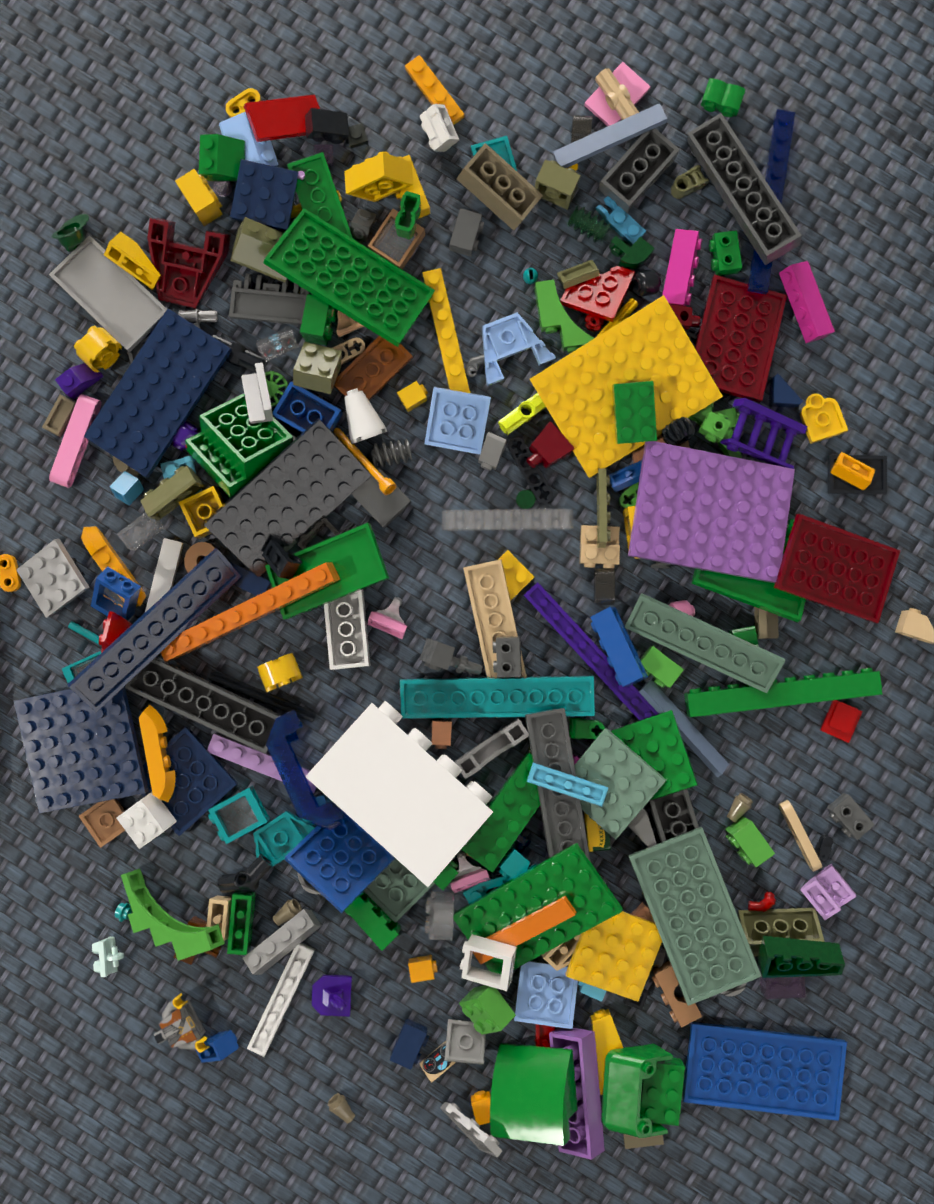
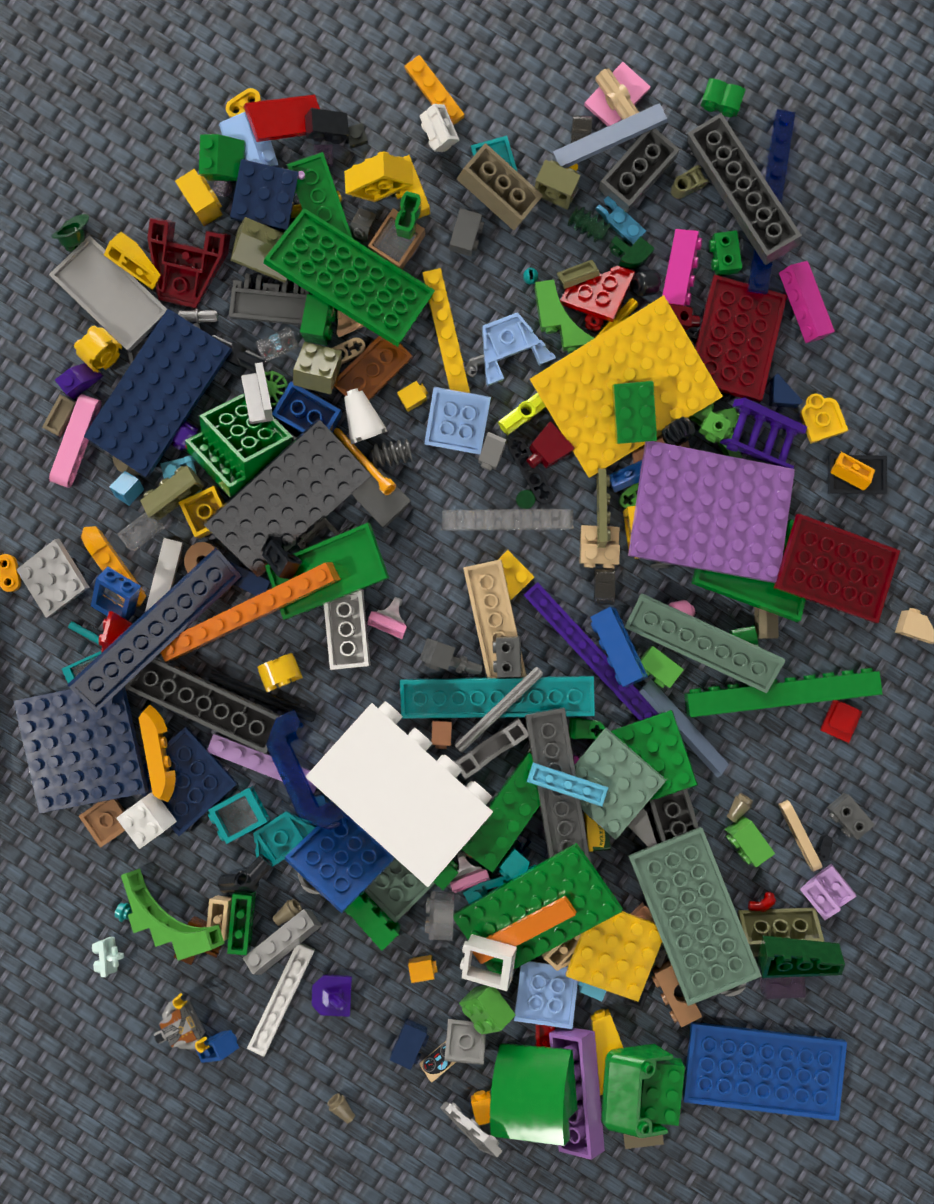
(499, 709): none -> light grey axle

